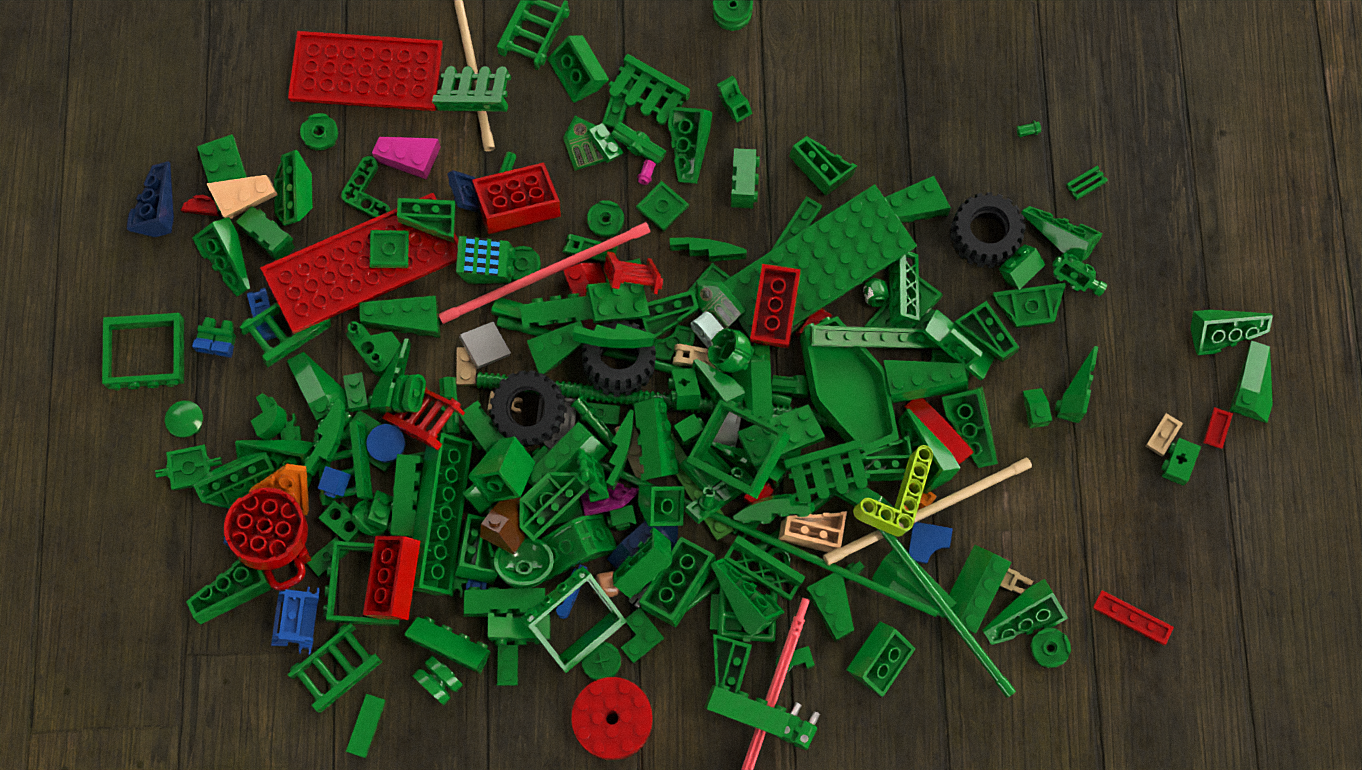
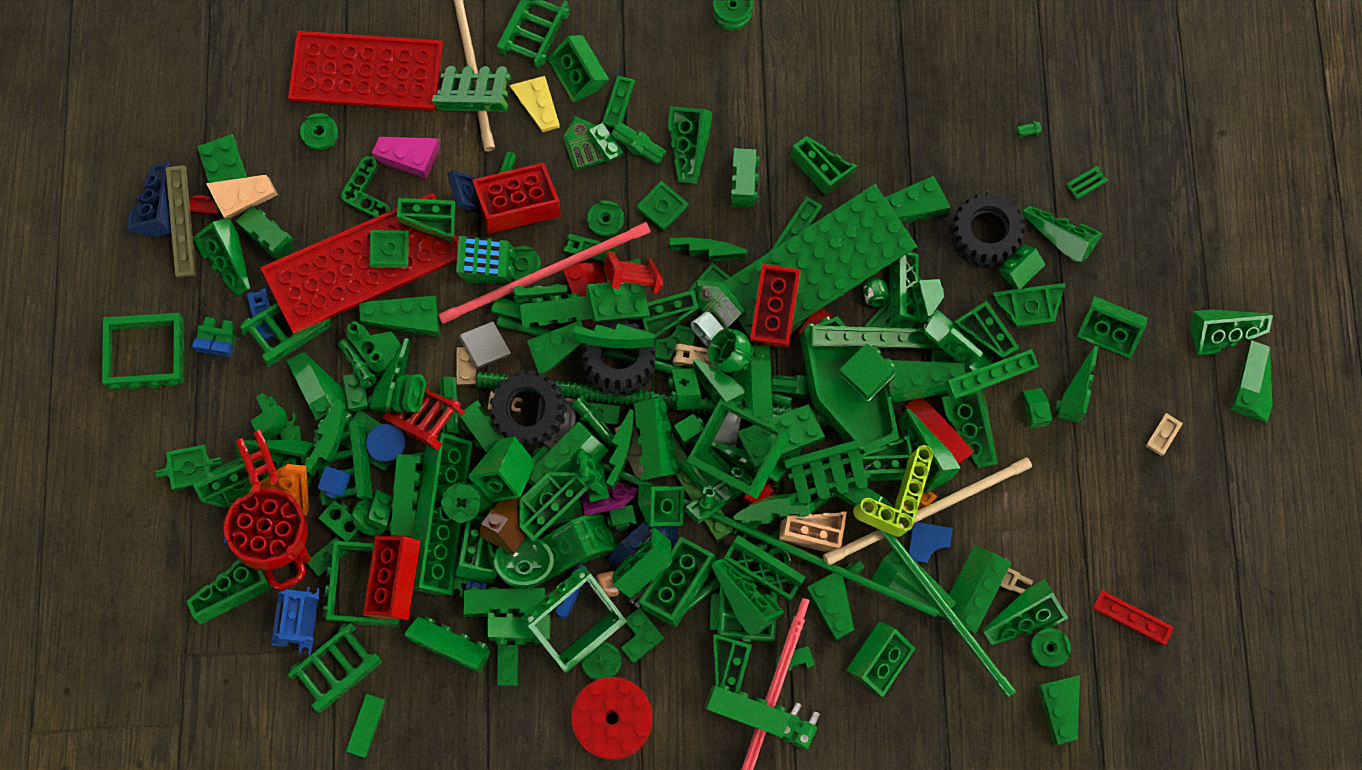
(180, 221): none -> olive plate
(184, 419): green dish -> none
(249, 459): none -> red piece
(293, 188): green wedge -> none
(360, 368): none -> green pin
(438, 679): green wheel -> none
(459, 513): none -> green plate
(524, 295): none -> green plate
(538, 102): none -> light yellow wing
(646, 172): dark pink pin -> none
(648, 74): green fence -> none
(733, 100): green brick -> none
(868, 371): none -> green piece
(927, 297): none -> slope
(991, 374): none -> green plate
(1061, 708): none -> green wedge
(1072, 271): green brick -> none
(1112, 327): none -> green slope
(1187, 453): green brick -> none
(1218, 428): red tile -> none

